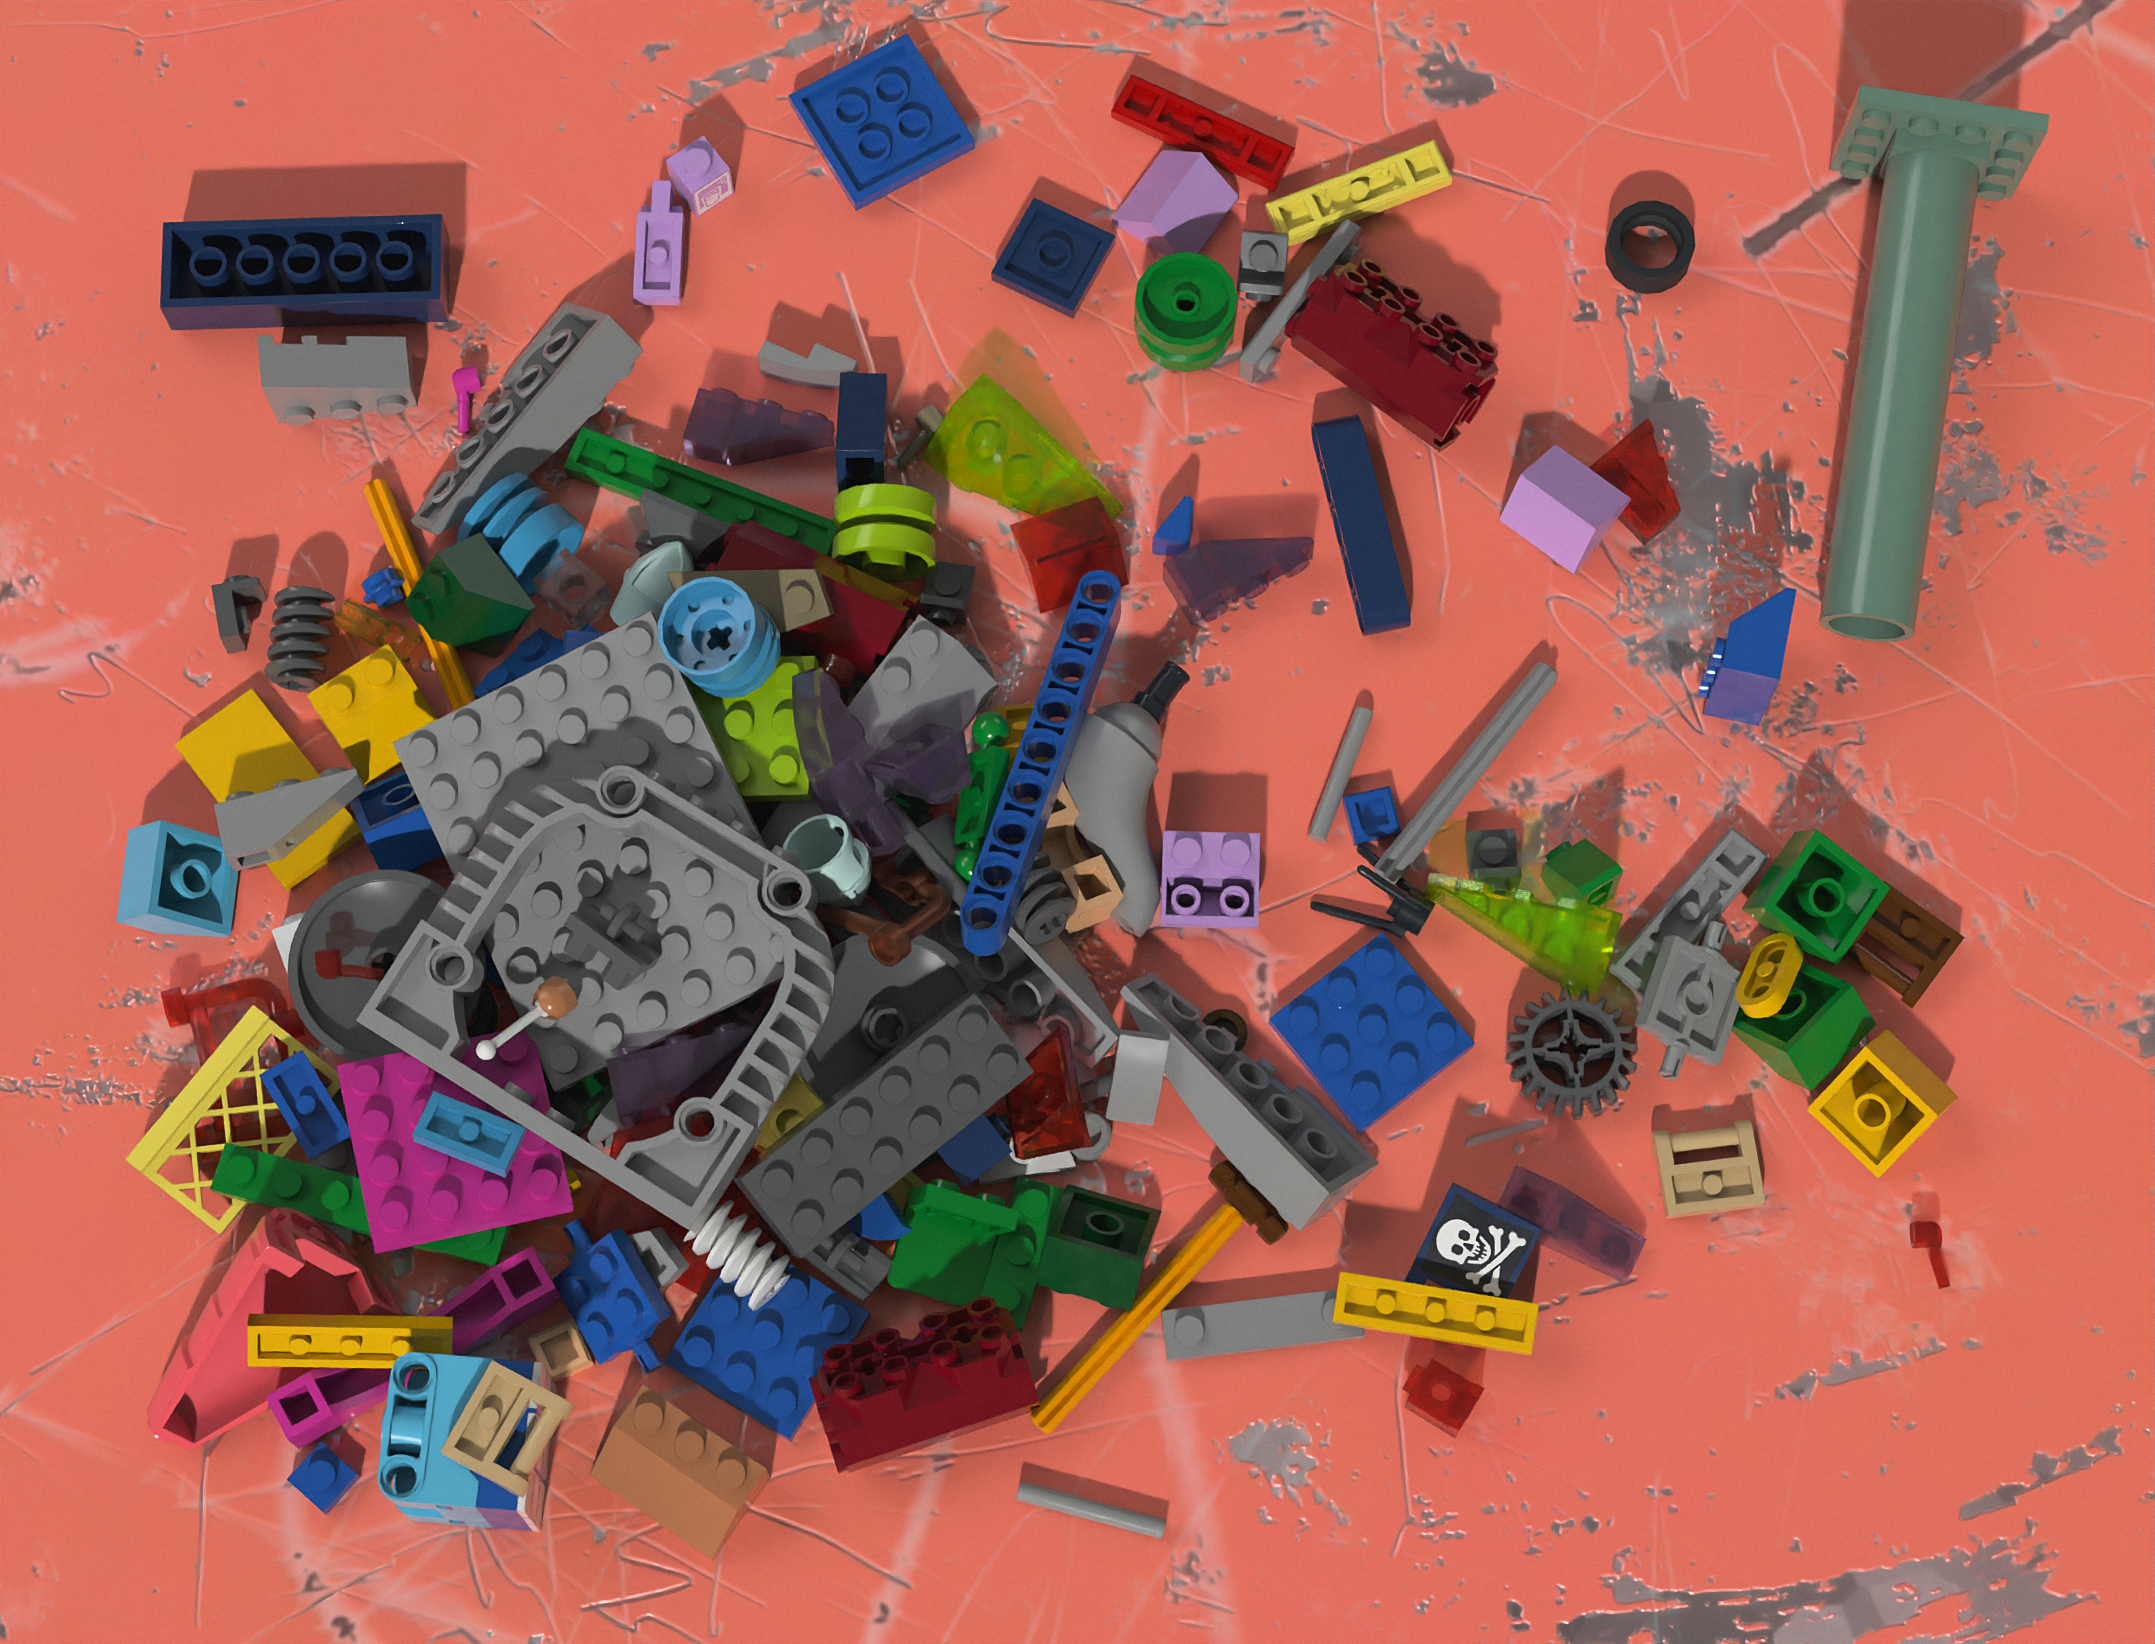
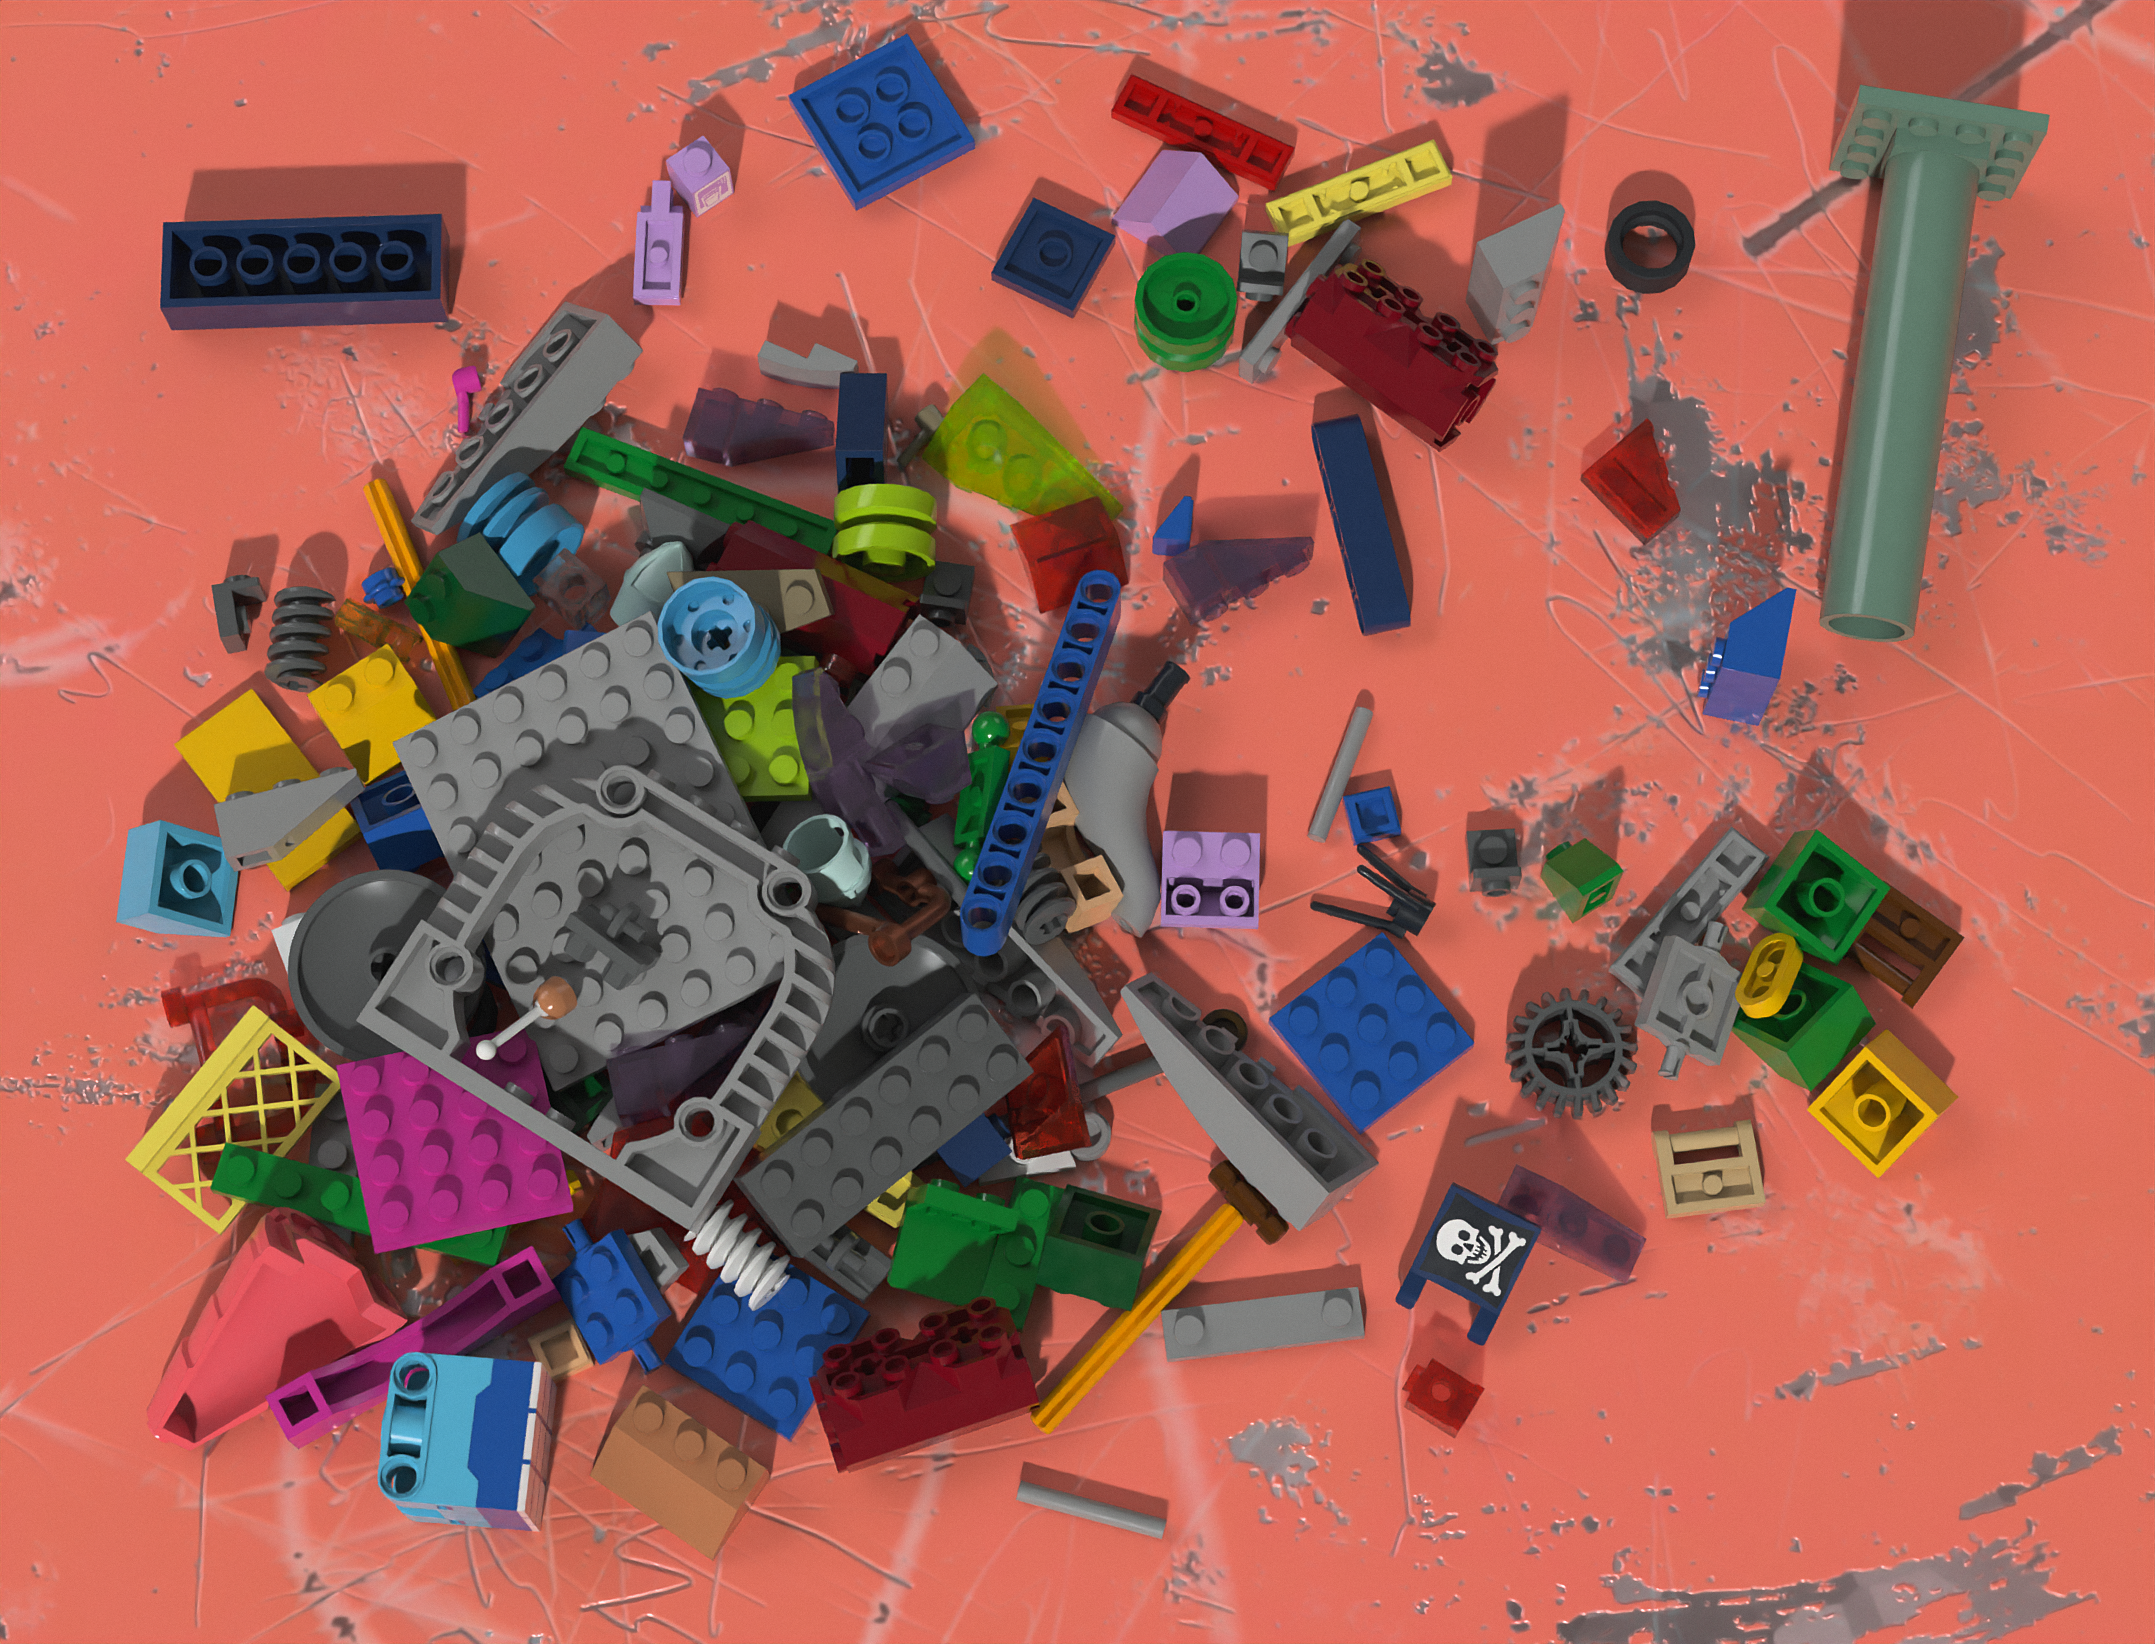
(306, 1105): blue plate -> none
(323, 1478): blue plate -> none
(330, 967): clear red hand -> none
(336, 379): light grey wedge -> none
(343, 1339): yellow plate -> none
(469, 1134): dark azure plate -> none
(491, 1421): tan plate -> none
(880, 1220): blue tile -> none
(1137, 1077): light grey slope -> none
(1435, 1313): yellow plate -> none
(1466, 772): light grey axle -> none
(1512, 275): none -> light grey slope
(1561, 941): clear neon green wedge -> none
(1563, 508): lavender slope -> none
(1929, 1235): clear red hand -> none

